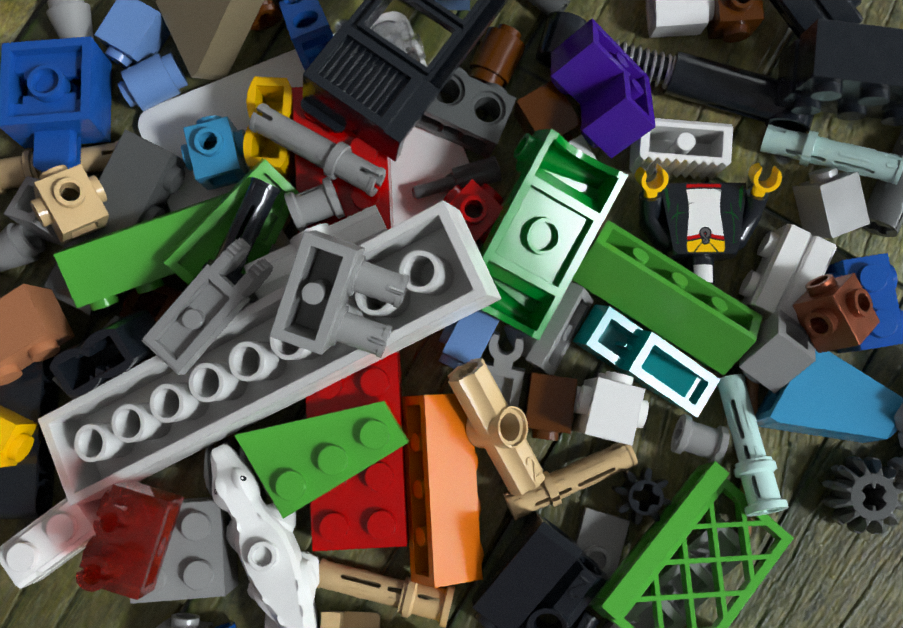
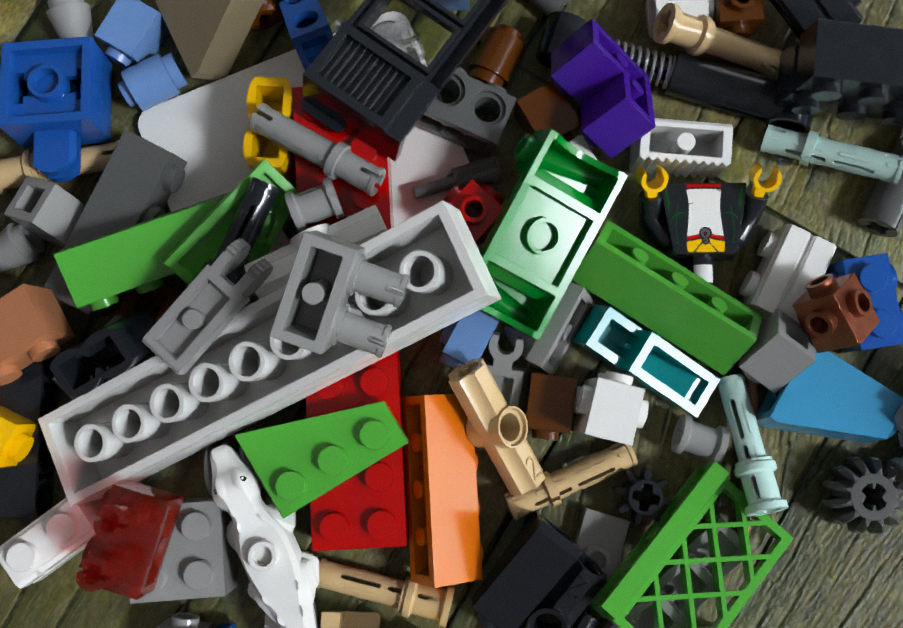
(70, 202): tan brick -> none
(214, 152): dark azure brick -> none
(702, 36): none -> tan pin
(831, 203): light grey brick -> none

